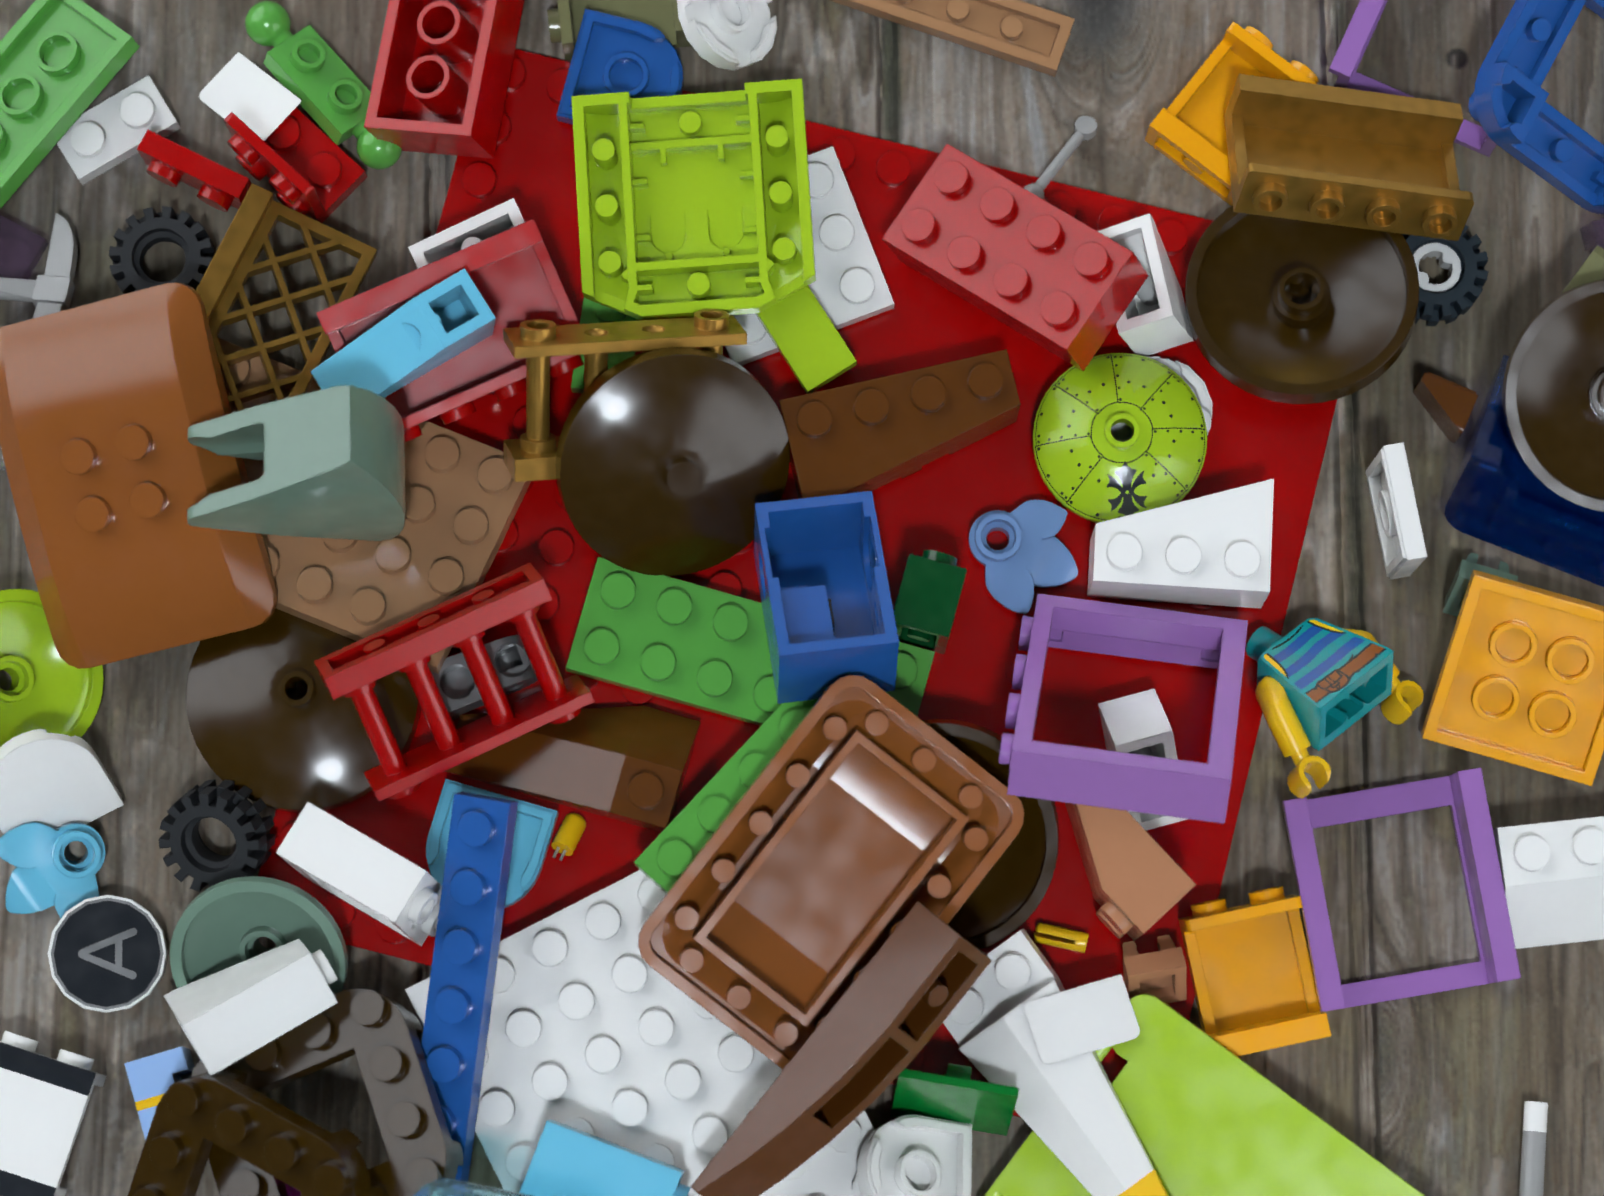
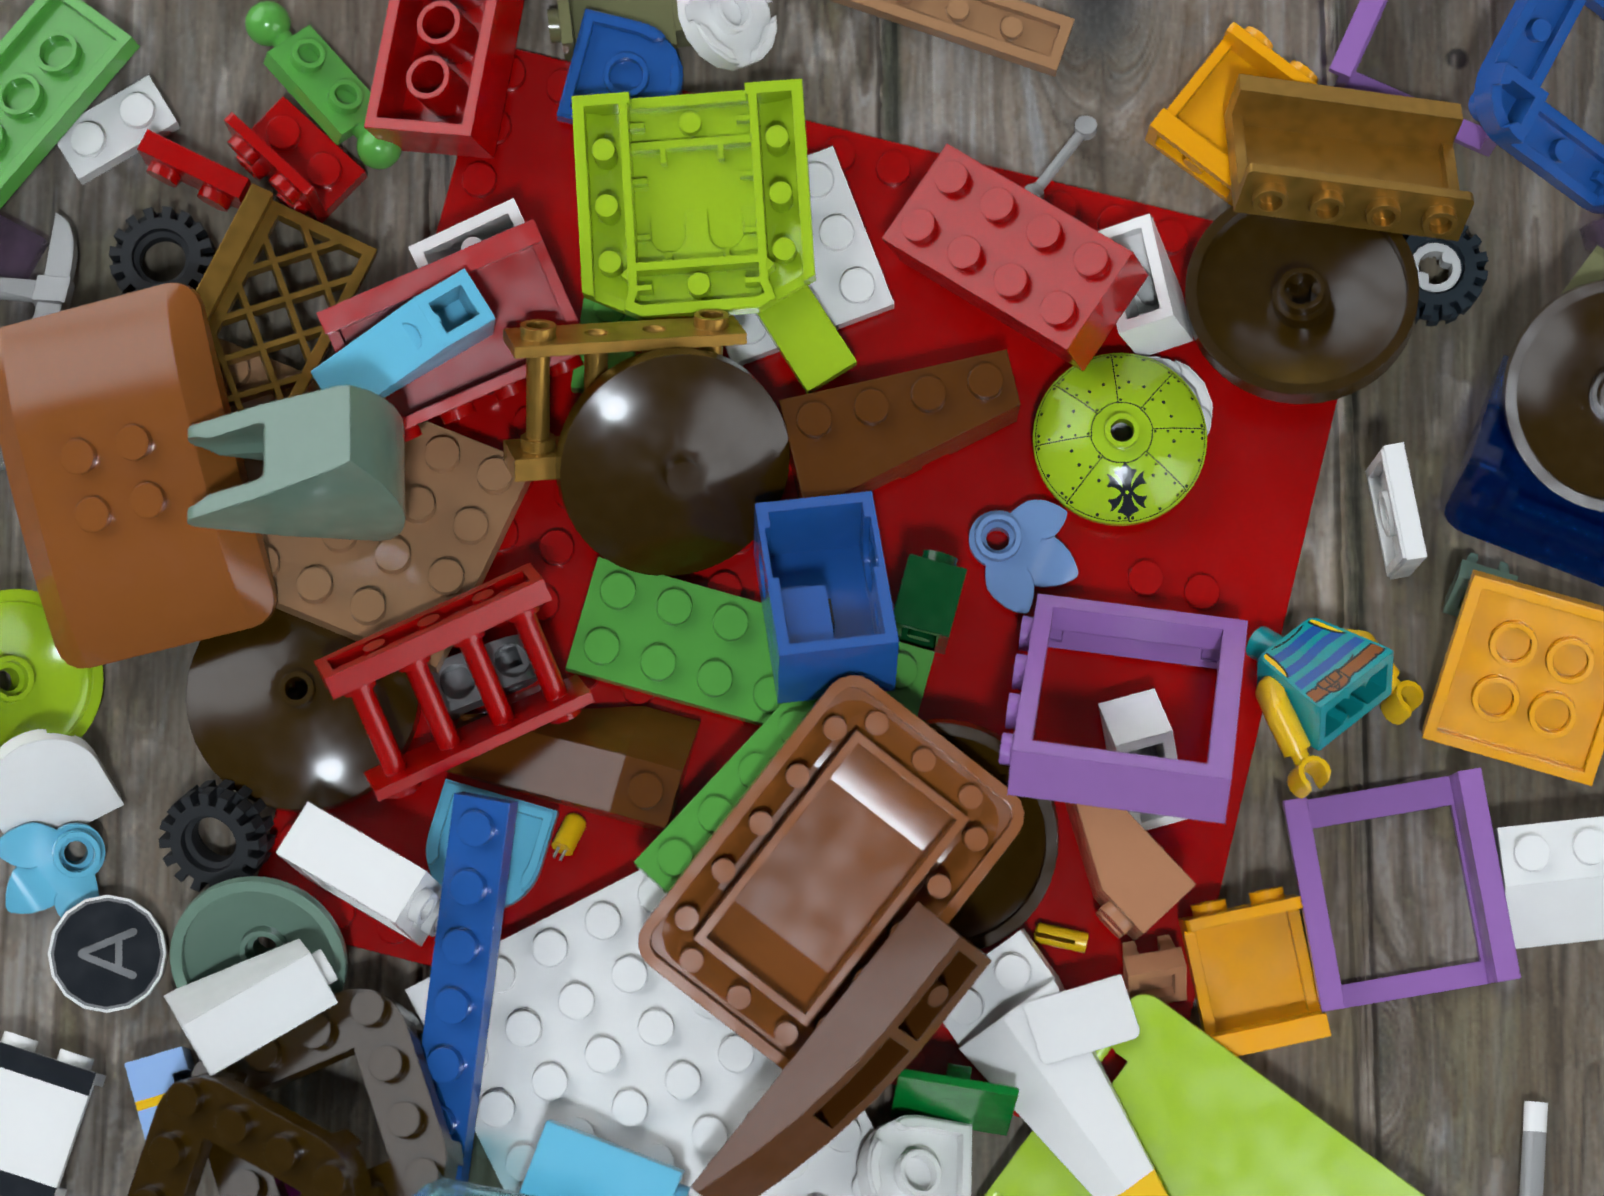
(250, 95): white sticker -> none
(1188, 551): white wedge -> none
(1446, 403): reddish brown slope -> none

